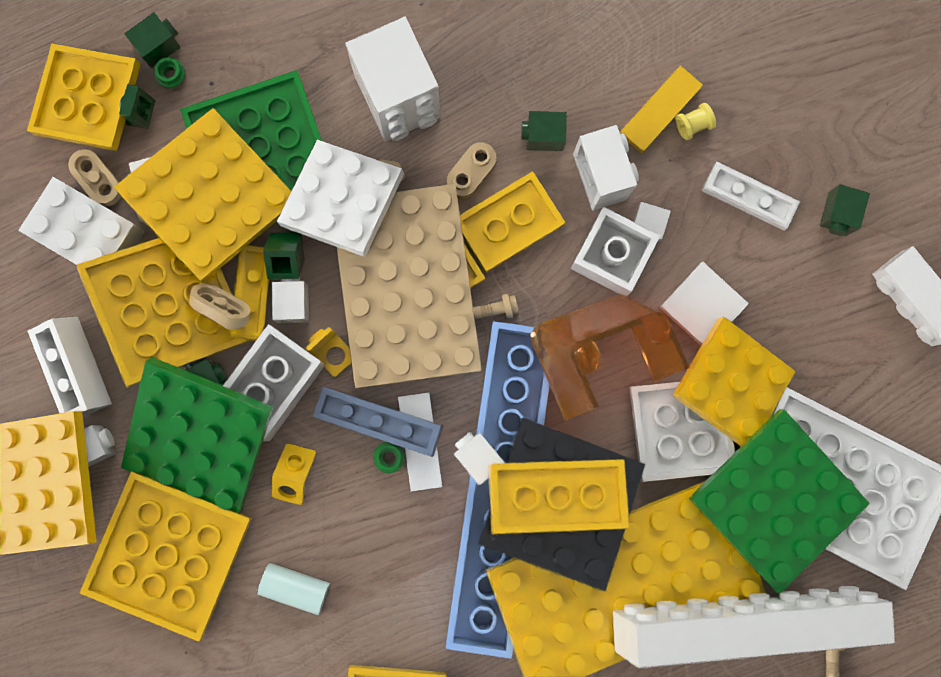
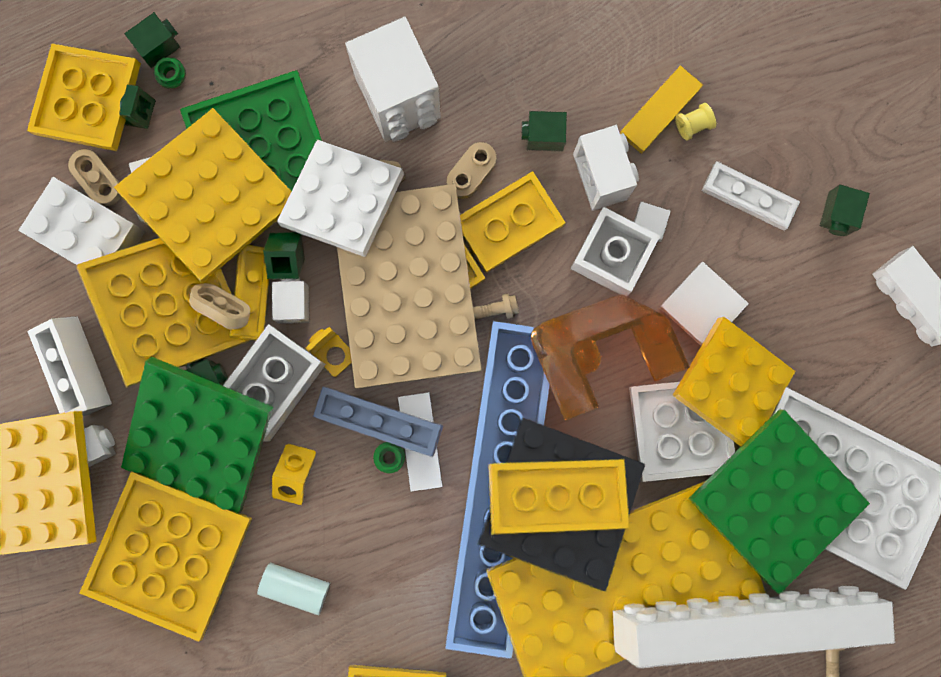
(476, 456): white brick -> none

